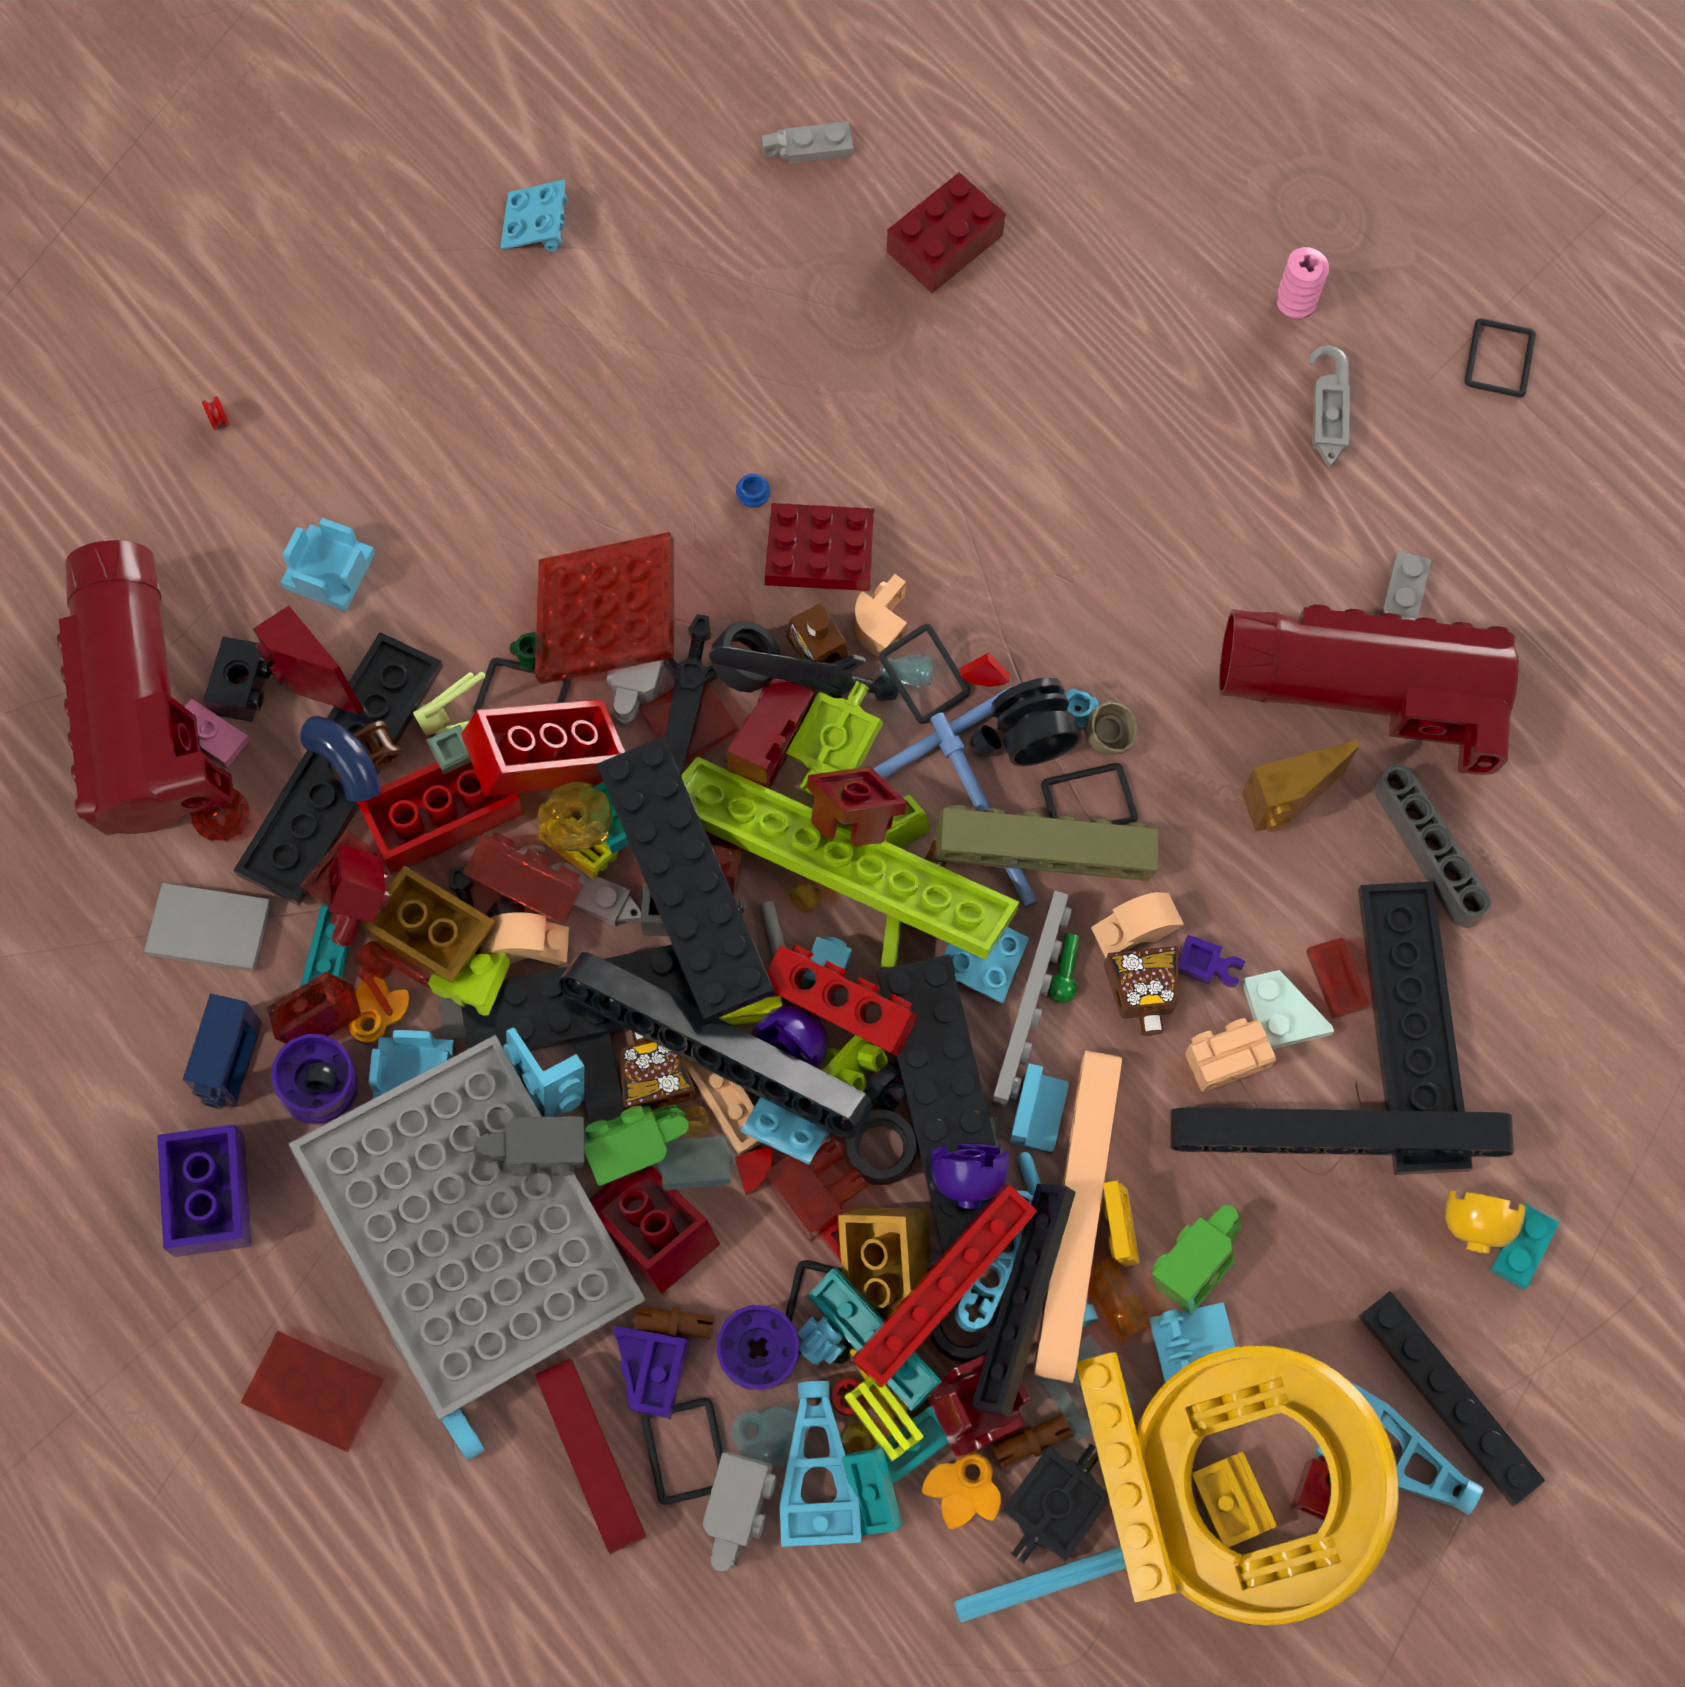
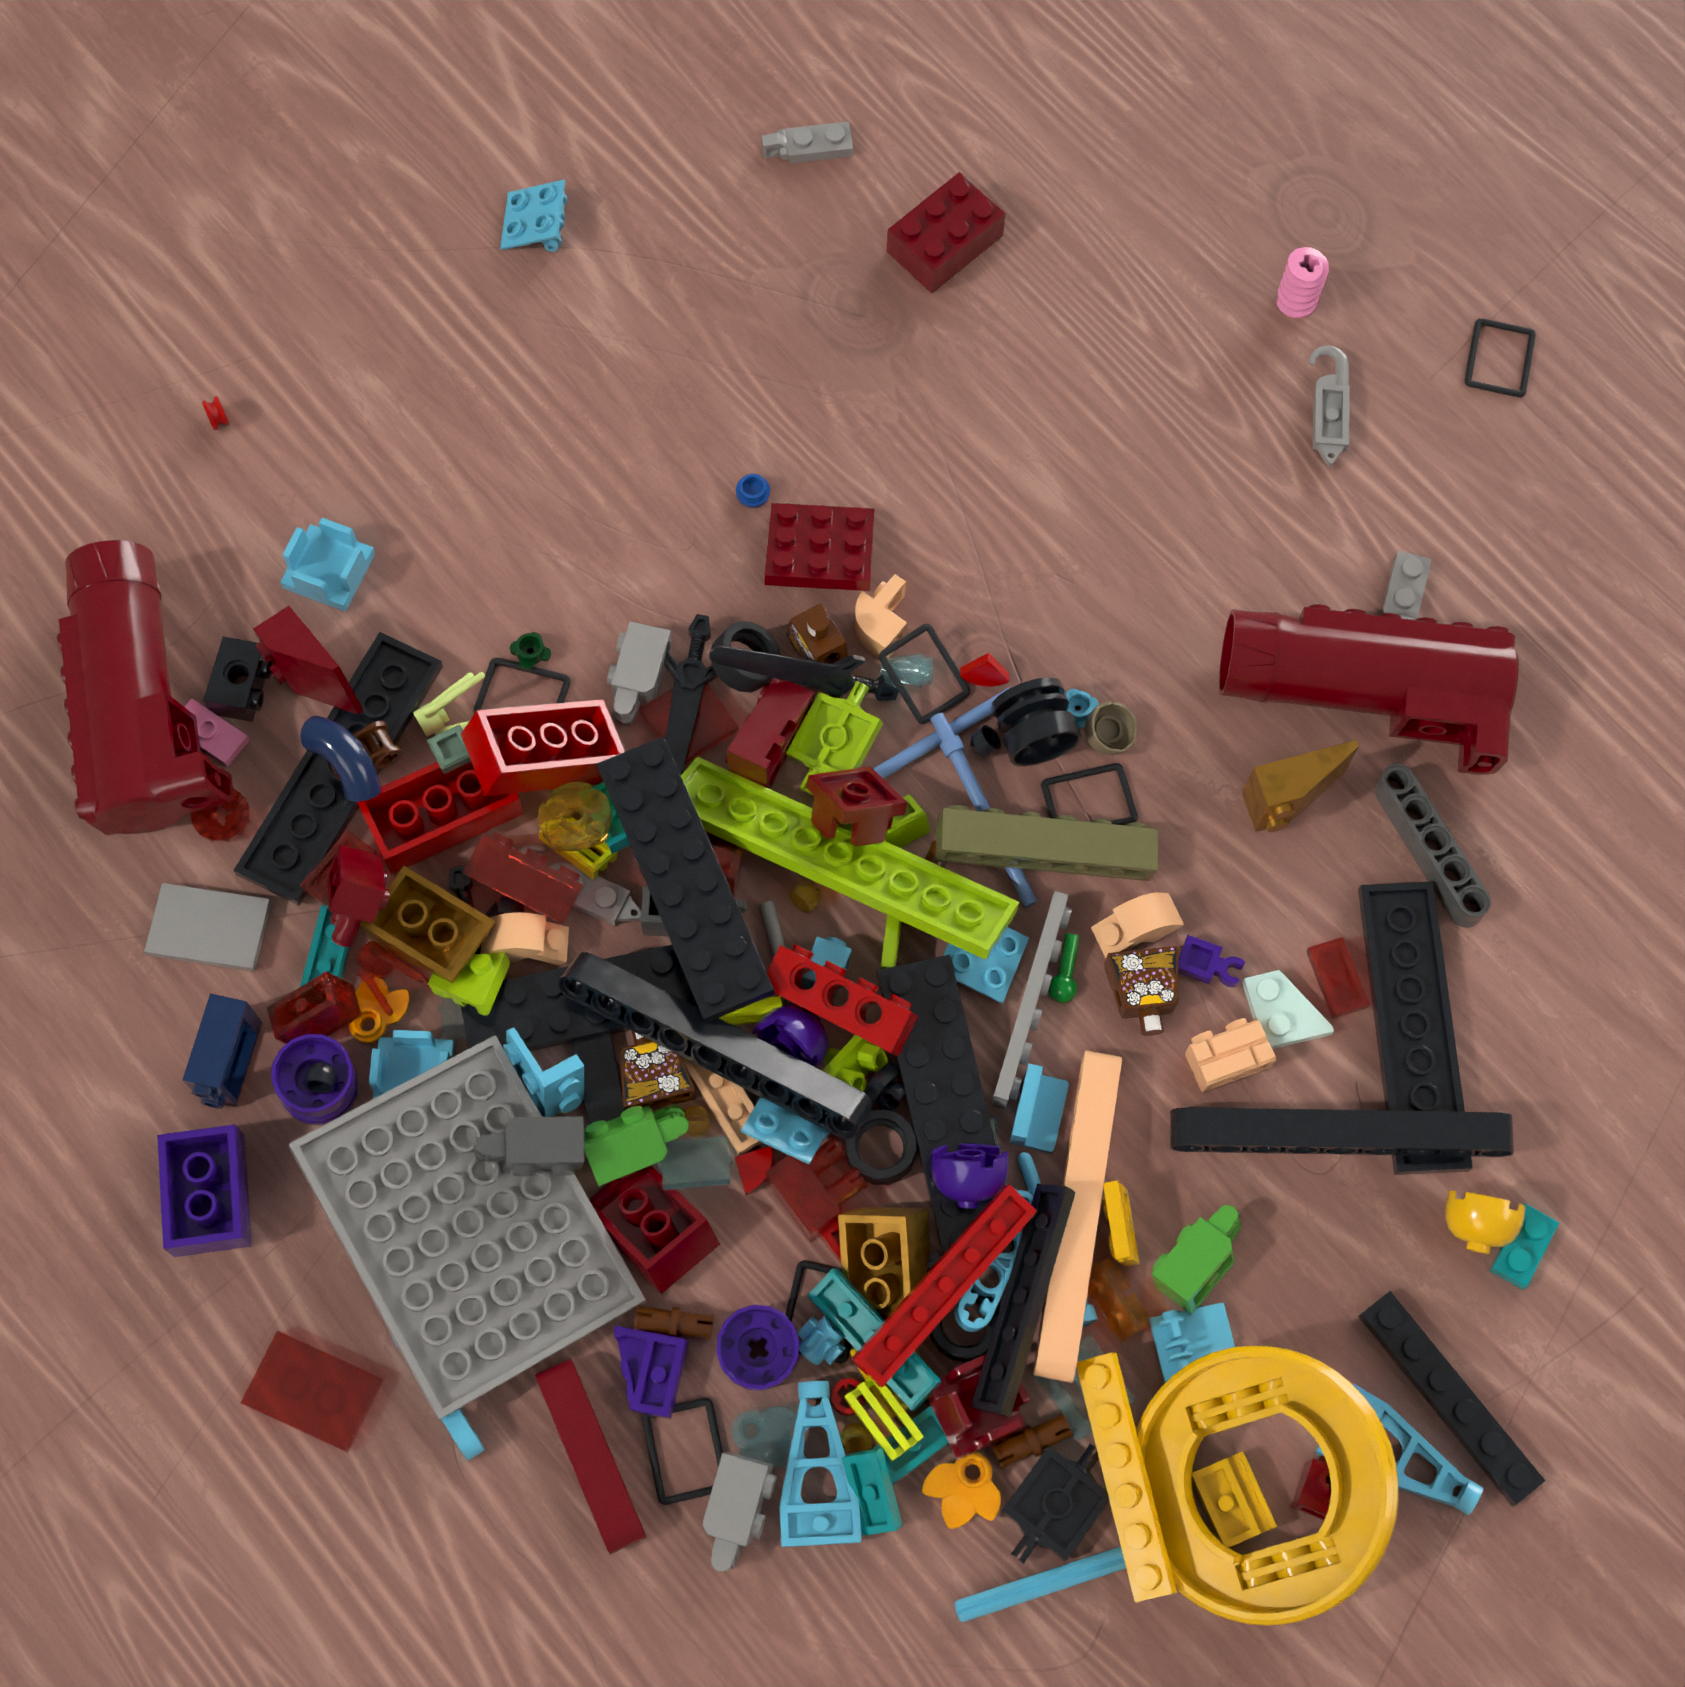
(605, 608): clear red plate -> none

